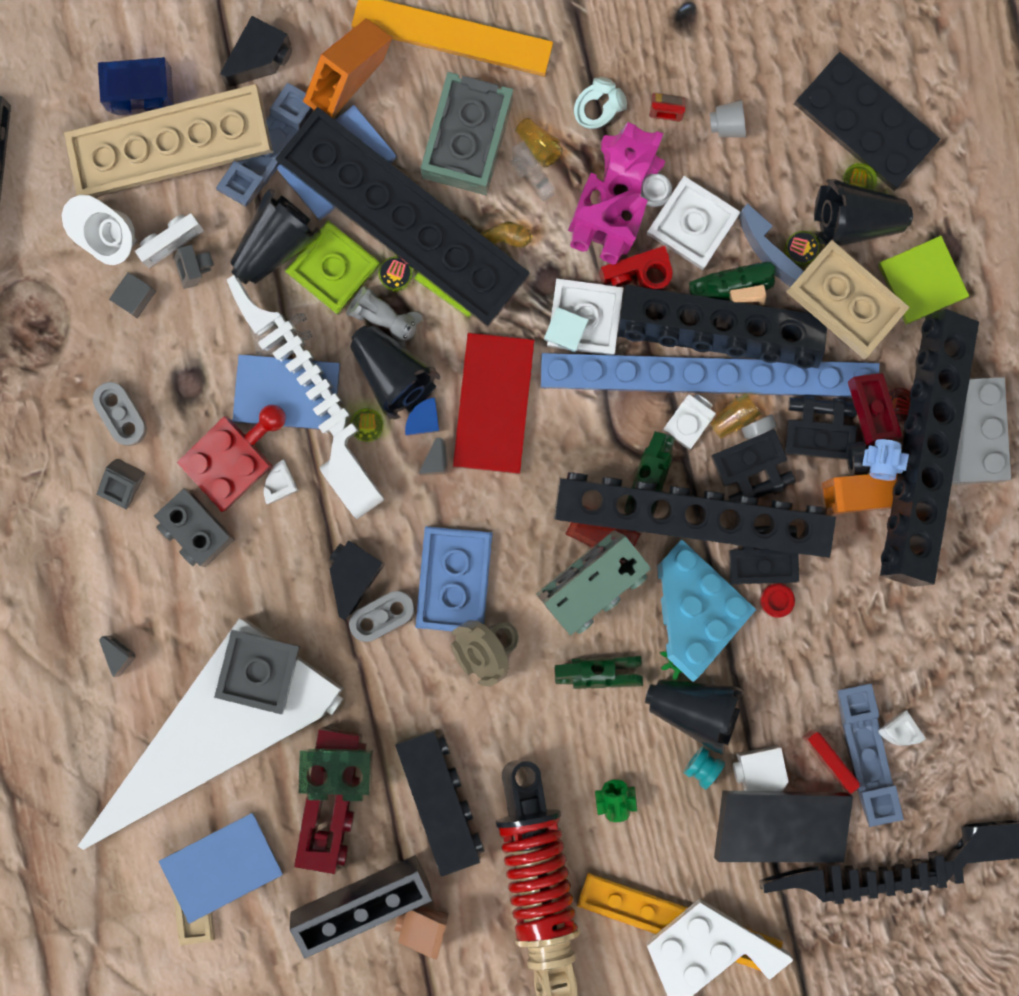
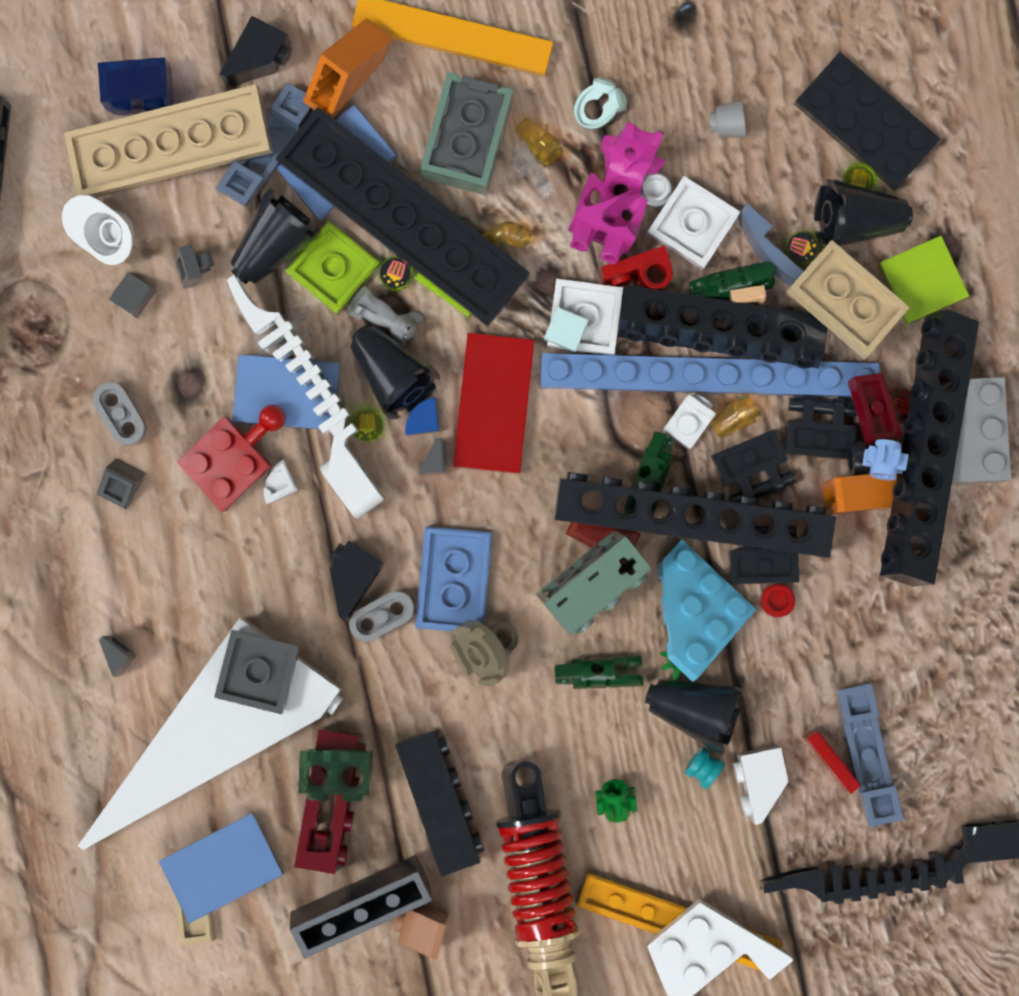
(157, 247): white plate -> none
(193, 528): dark grey brick -> none
(667, 107): red slope -> none
(759, 427): light grey tile -> none
(783, 826): black tile -> none
(902, 730): white tile -> none

